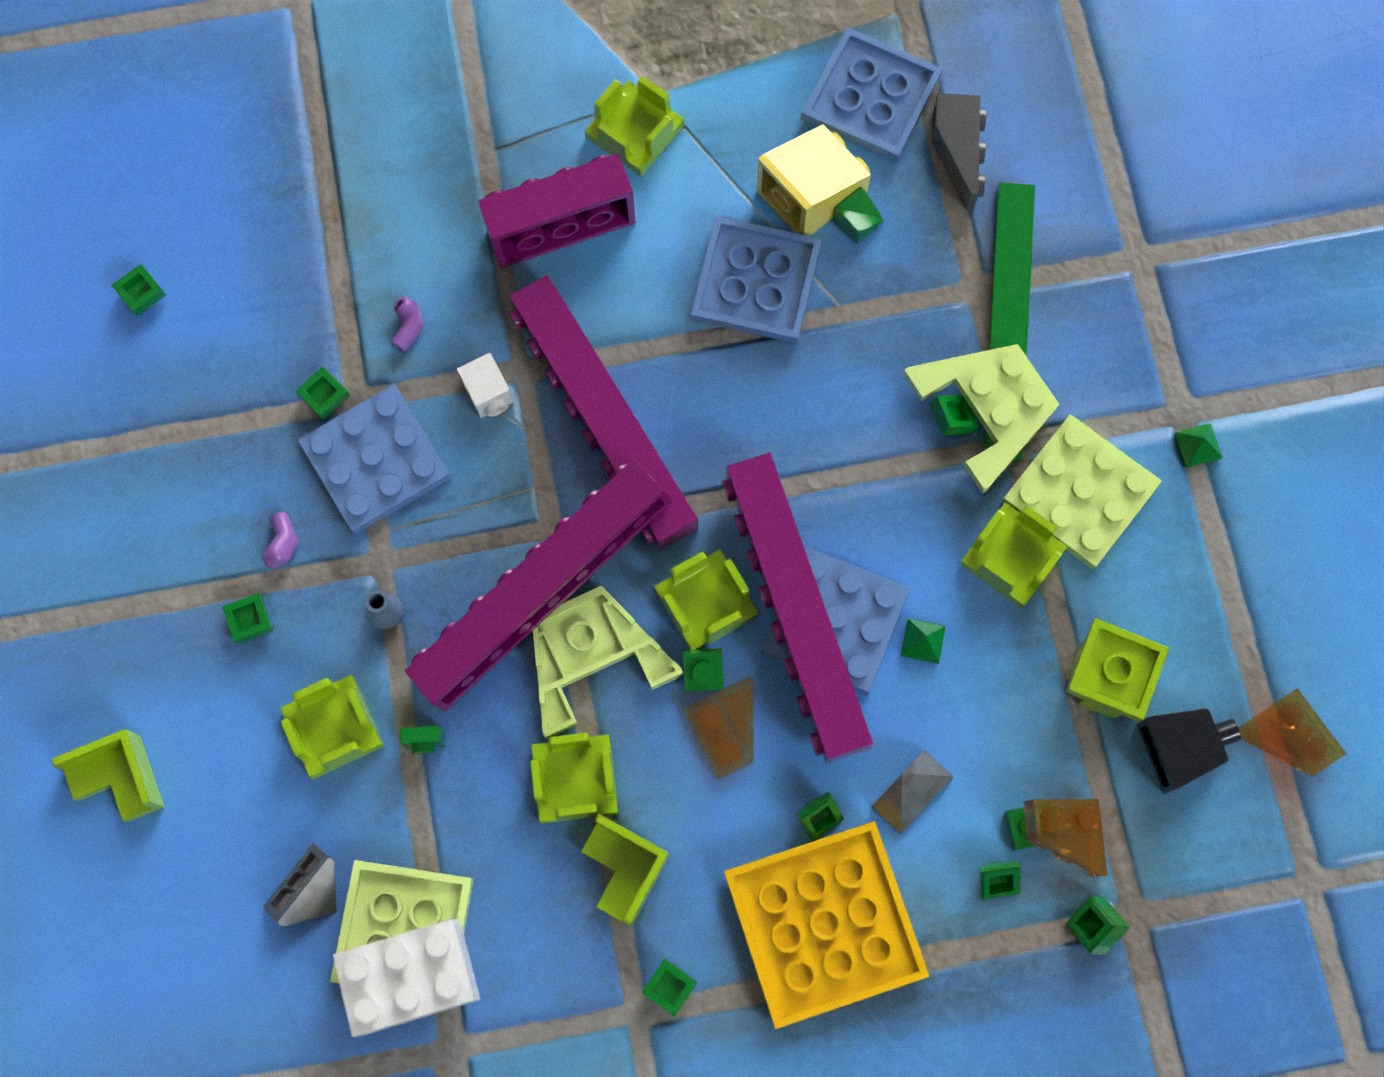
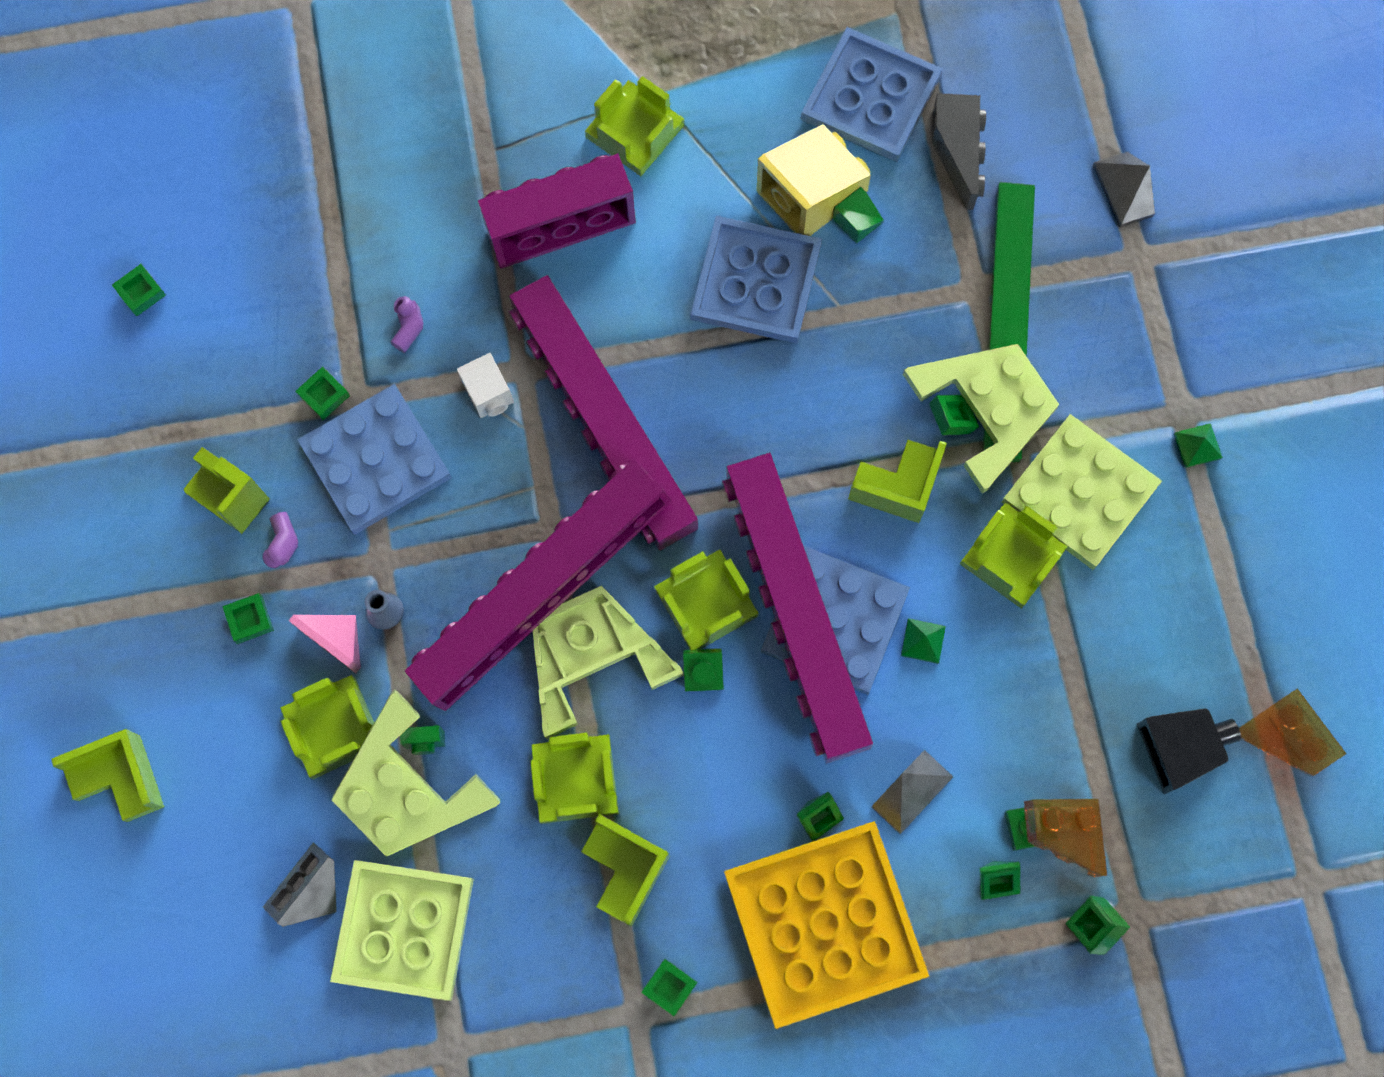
(225, 491): none -> lime panel
(334, 634): none -> bright pink slope
(391, 798): none -> yellowish green wing
(406, 977): white brick -> none
(725, 727): clear orange wing -> none
(904, 491): none -> lime panel
(1116, 671): lime panel -> none
(1127, 187): none -> flat silver slope

